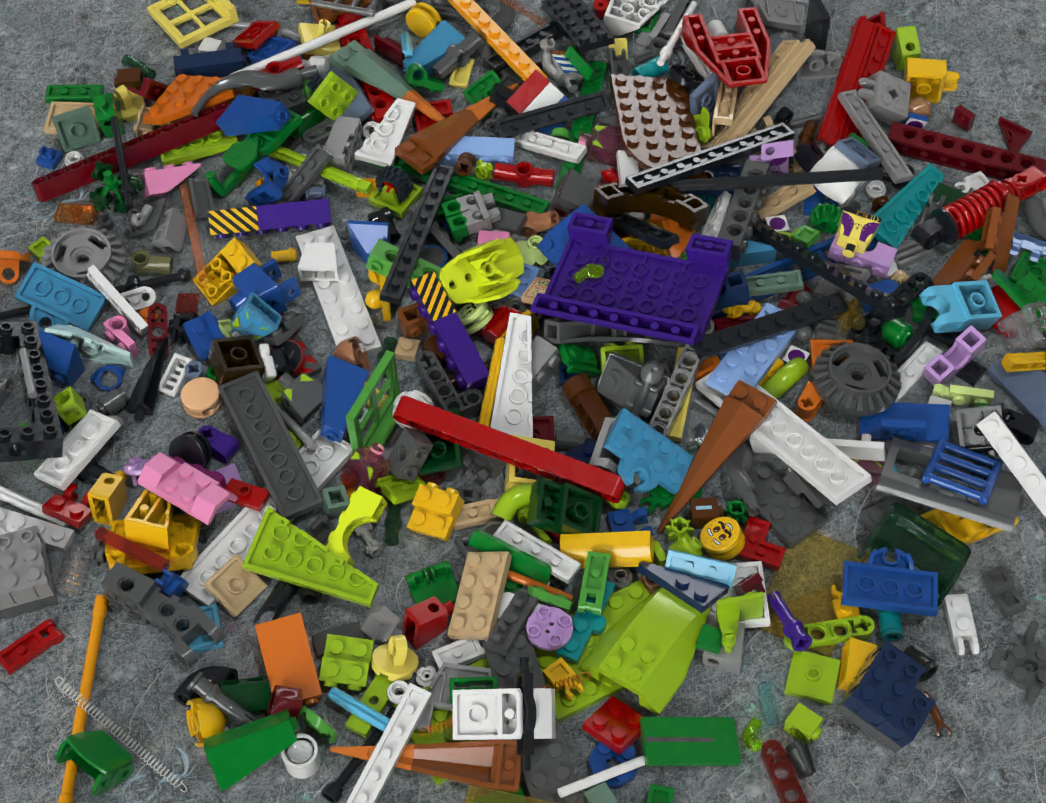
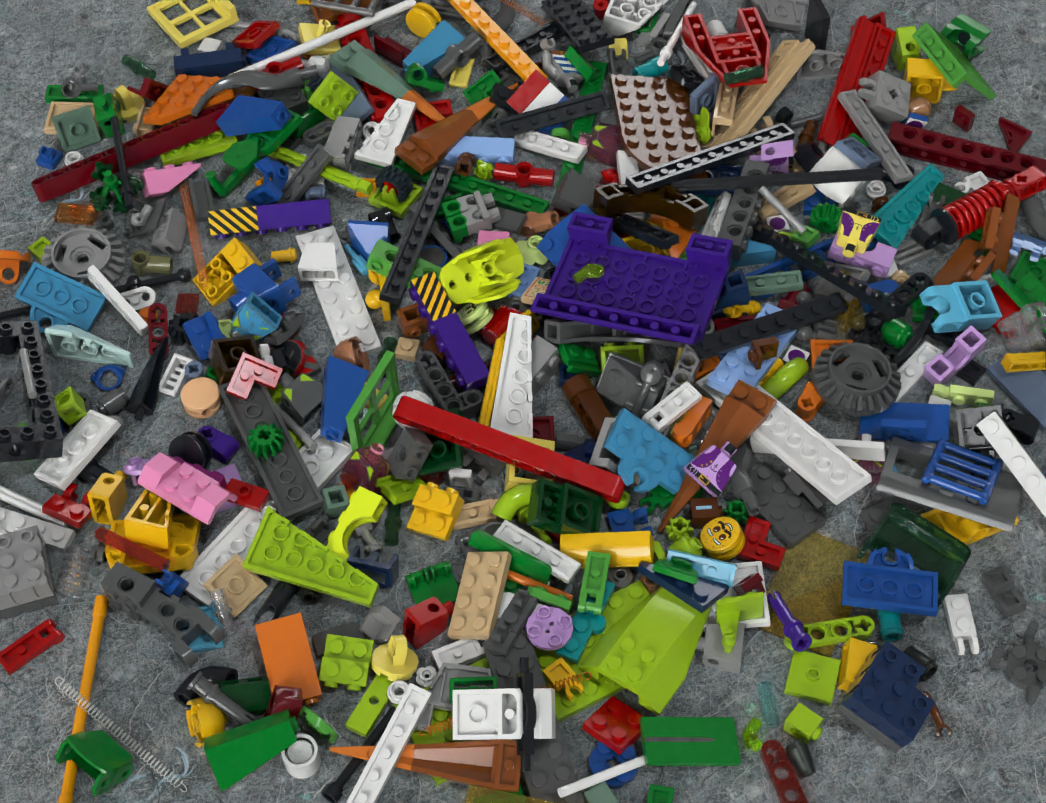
(62, 359): blue slope -> none
(74, 90): none -> dark grey bar
(118, 332): bright pink plate -> none
(129, 77): reddish brown brick -> none
(223, 611): none -> clear pin
(249, 371): none -> plate
(266, 440): none -> green gear
(358, 261): none -> medium azure axle
(358, 708): medium azure axle -> none
(381, 573): none -> dark blue window
(406, 44): medium azure axle -> none
(461, 478): none -> white tile
(672, 407): none -> white plate
(677, 569): none -> green tile
(691, 424): none -> orange leg
(710, 639): green tile -> none
(712, 468): none -> torso
(744, 75): none -> clear green pin
(762, 349): none -> reddish brown bracket
(782, 209): none -> light grey bar
(842, 611): yellow plate -> none
(950, 60): none -> bright green window
(967, 34): none -> green piece

